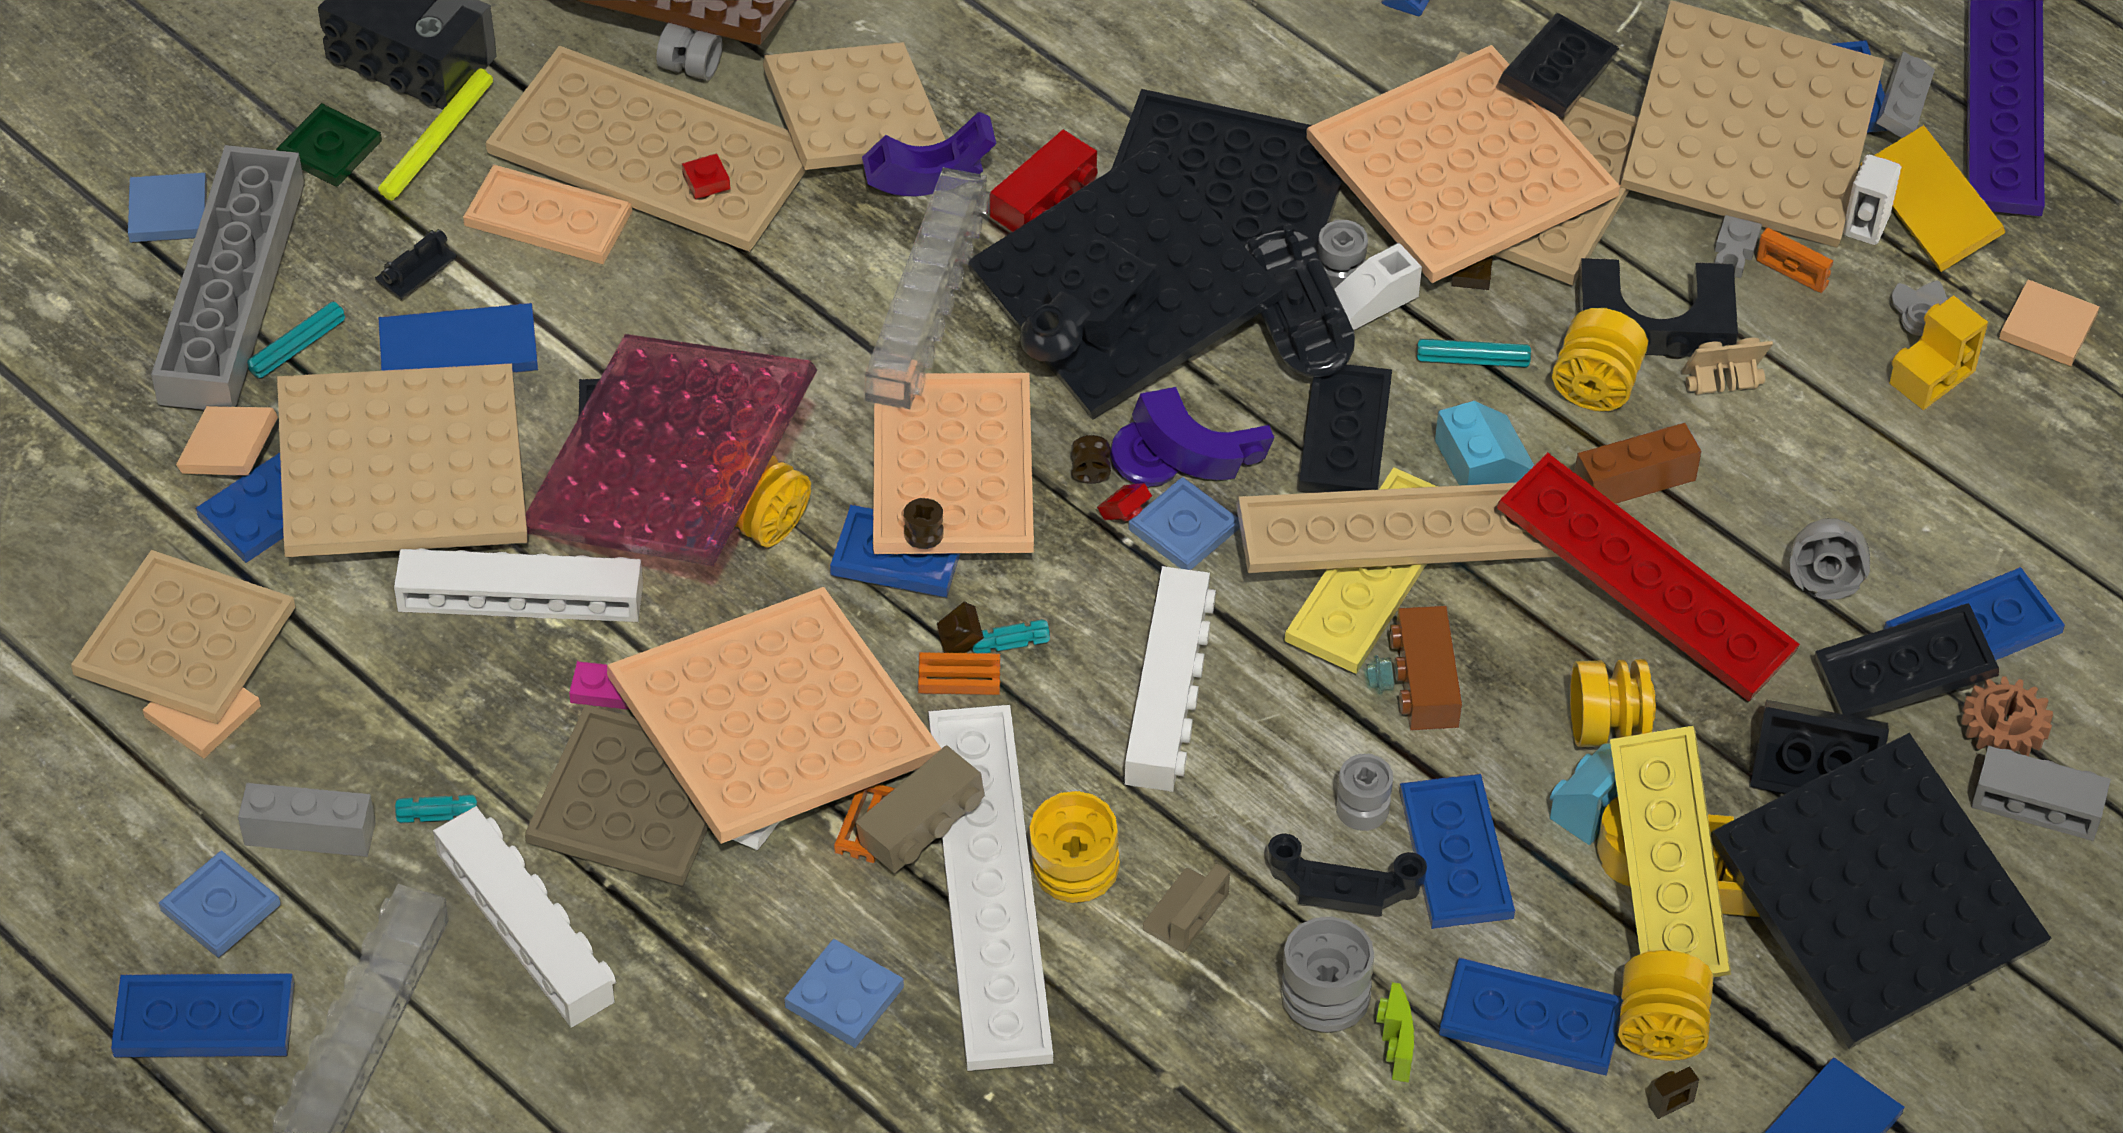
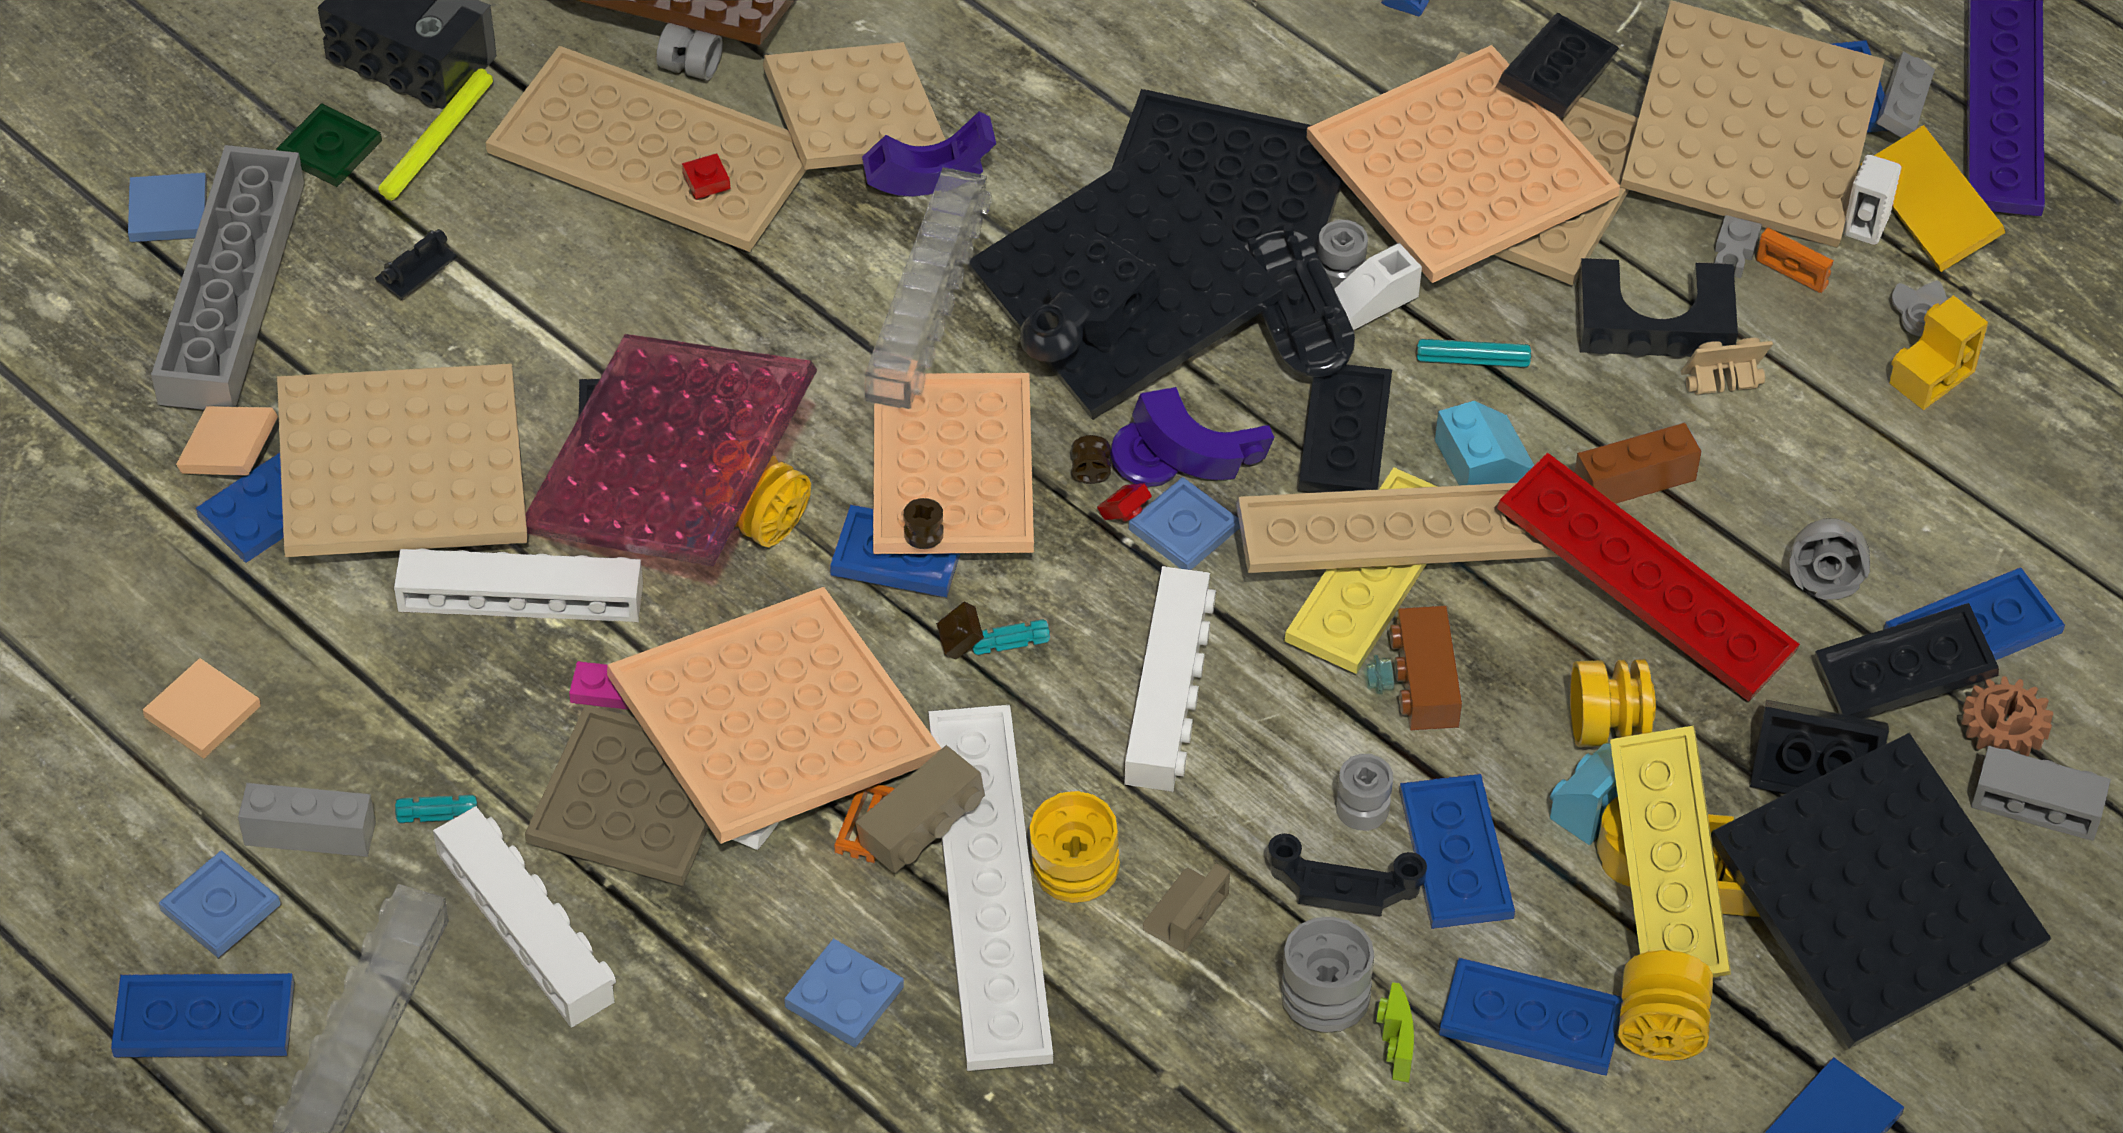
(183, 636): tan plate -> none
(296, 340): teal axle -> none
(460, 339): blue tile -> none
(548, 214): light nougat tile -> none
(960, 668): orange tile -> none
(1043, 180): red brick -> none
(1474, 276): dark brown plate -> none
(1600, 359): yellow wheel -> none
(1673, 1091): dark brown plate -> none
(2049, 322): light nougat tile -> none

